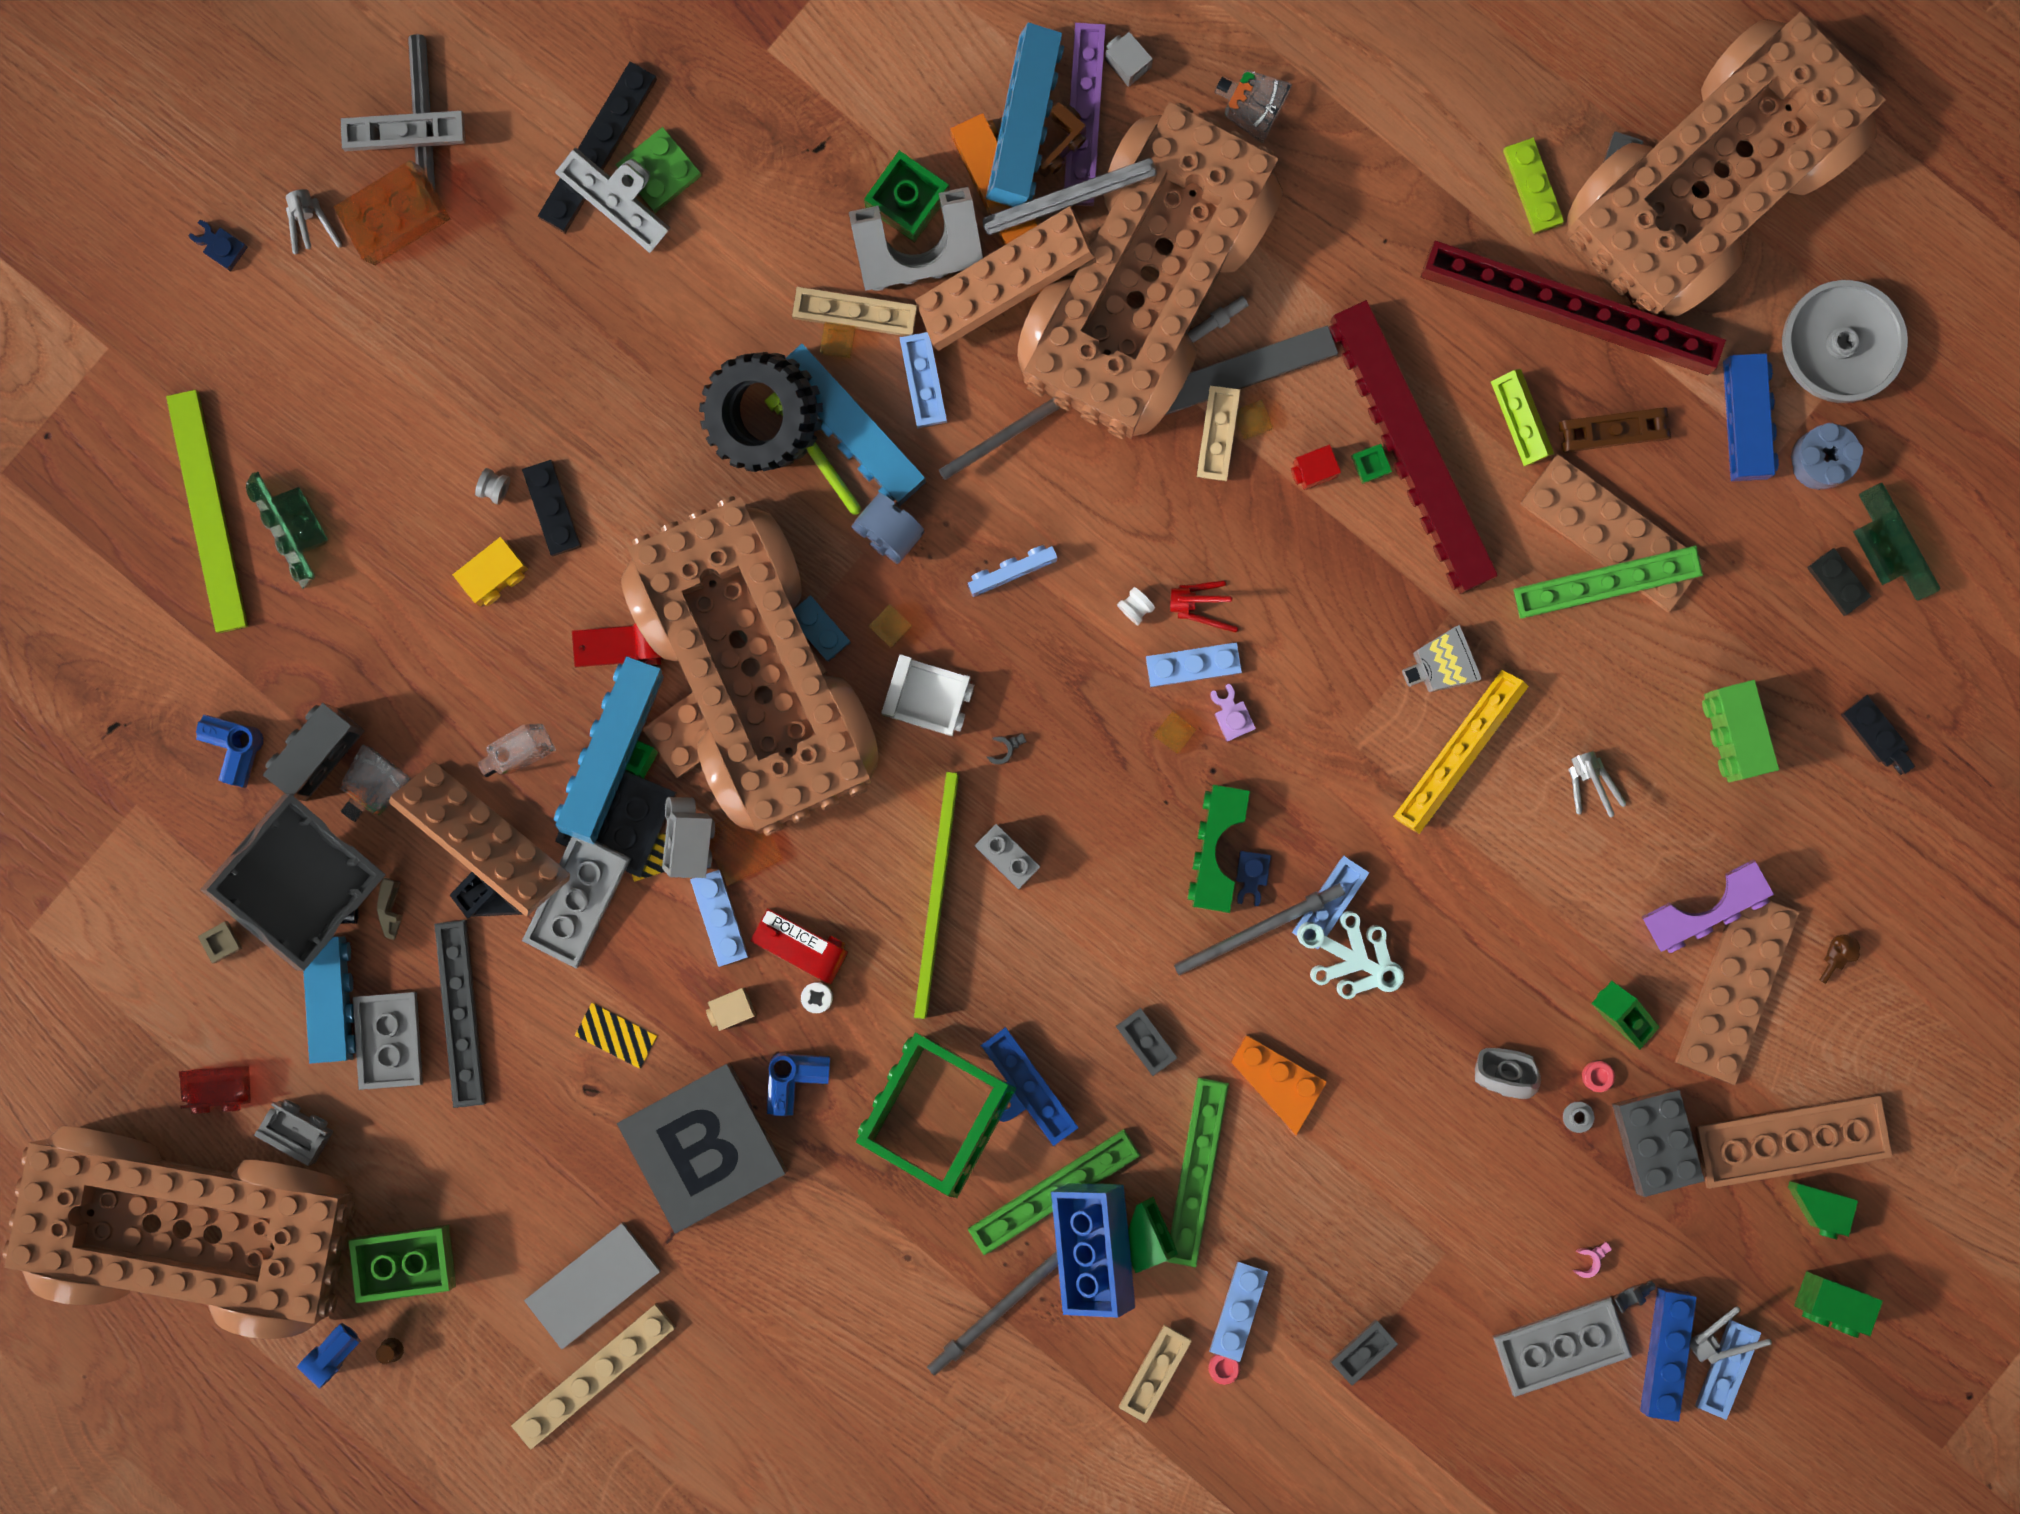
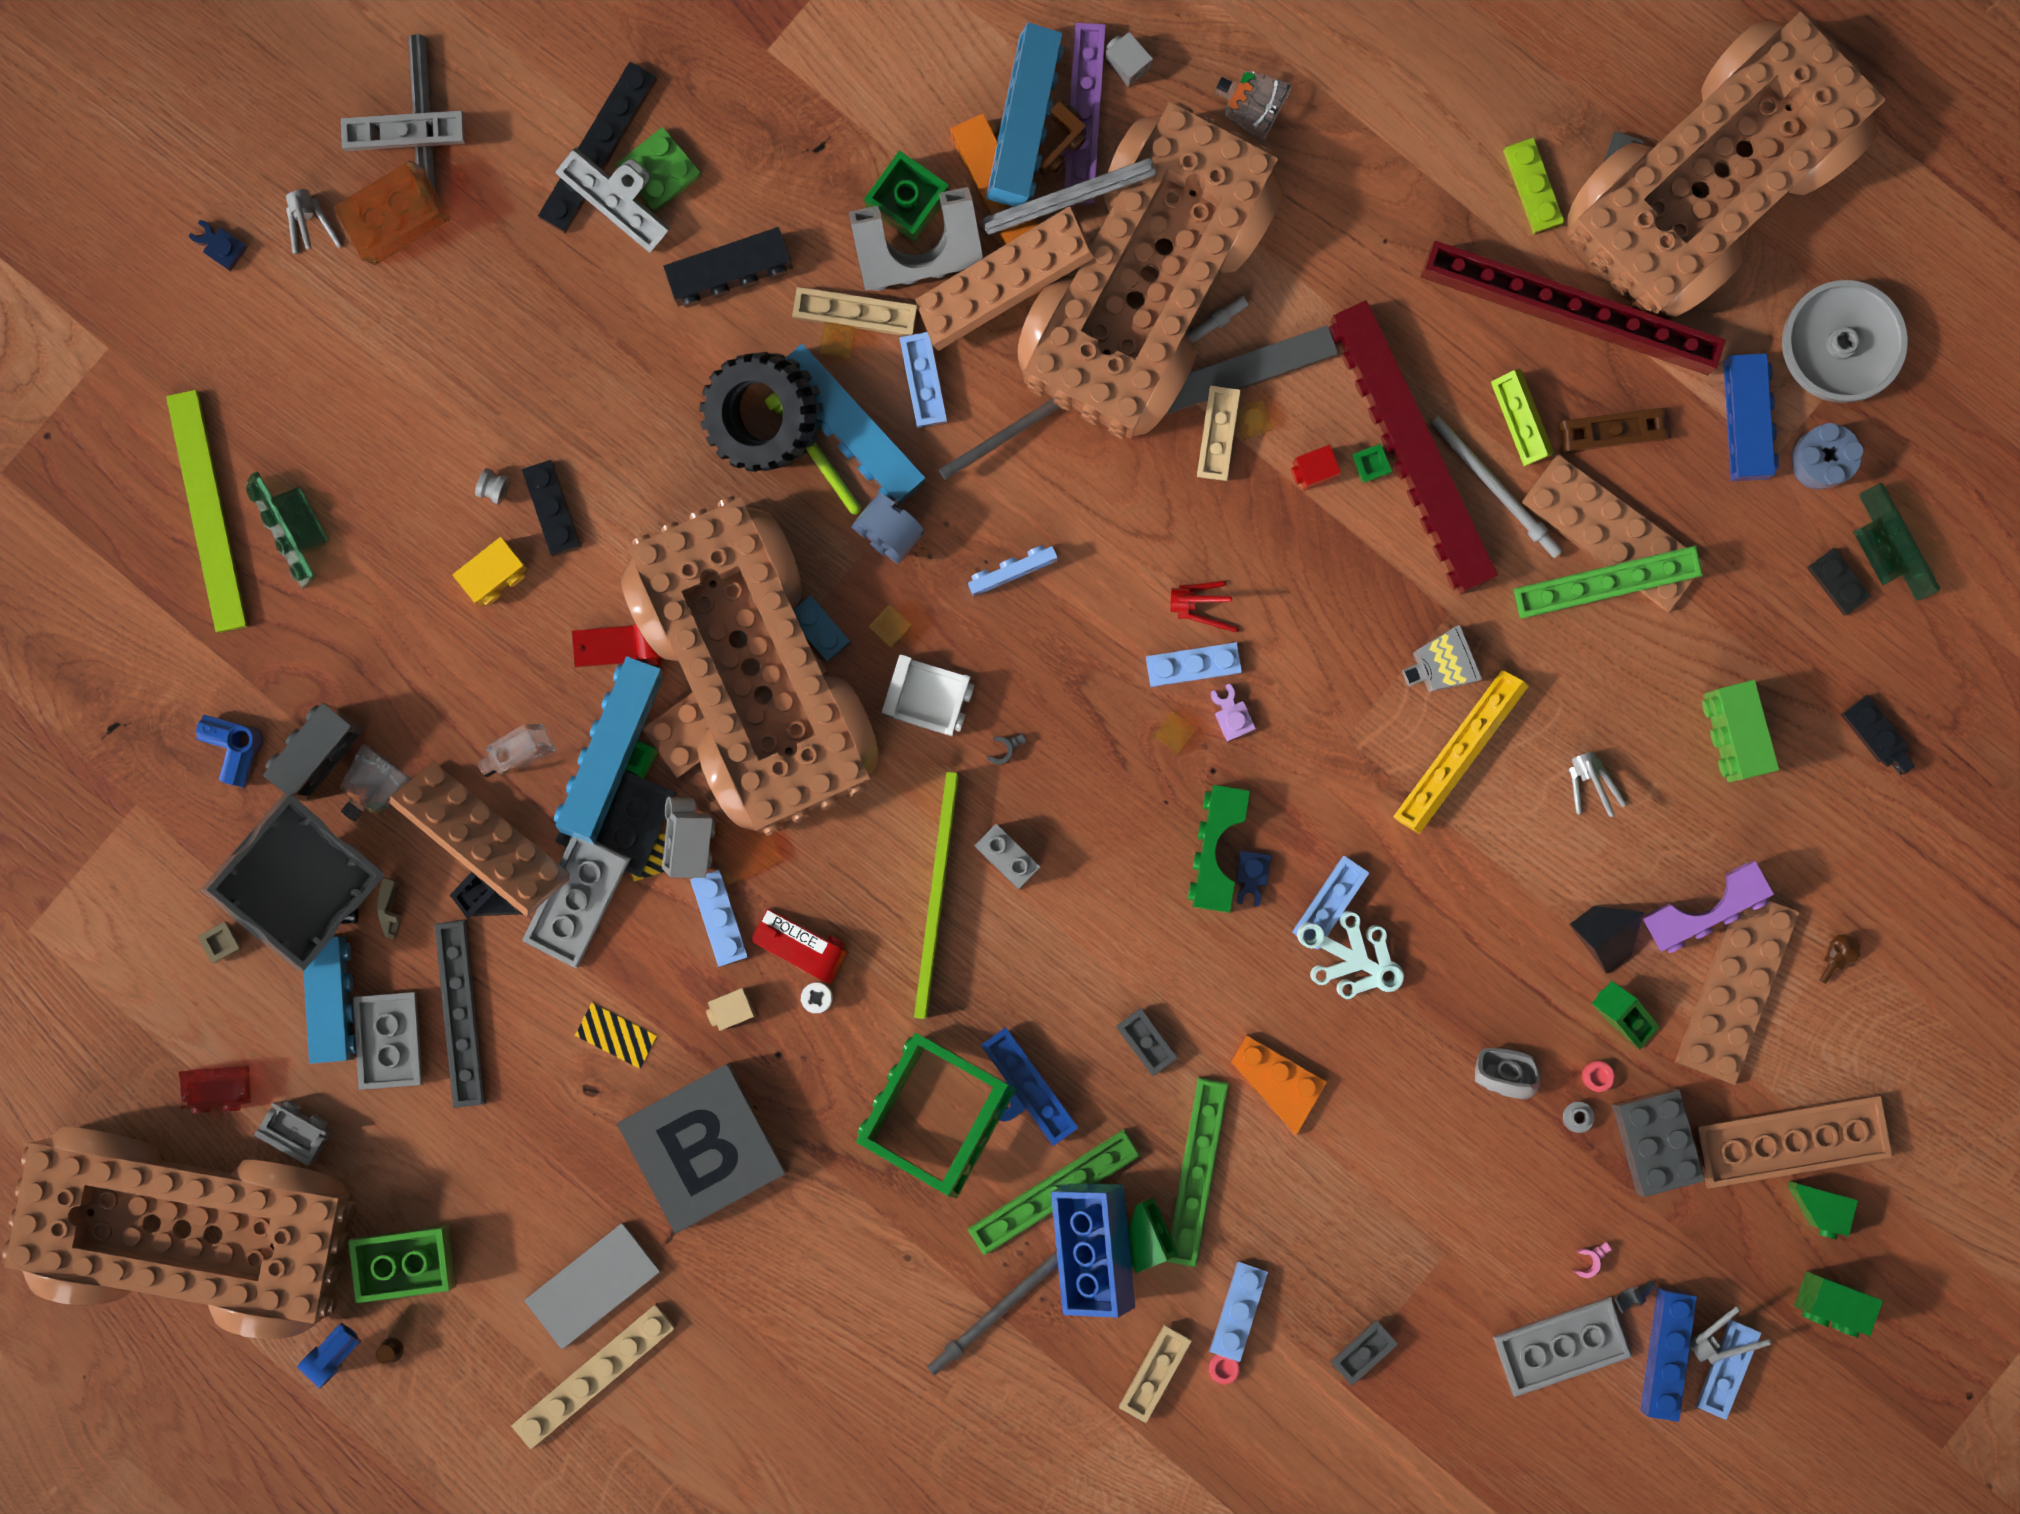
(728, 267): none -> black brick
(782, 1087): blue piece -> none
(1136, 606): white wheel -> none
(1313, 902): flat silver bar -> none
(1536, 530): none -> light grey bar
(1608, 934): none -> black slope

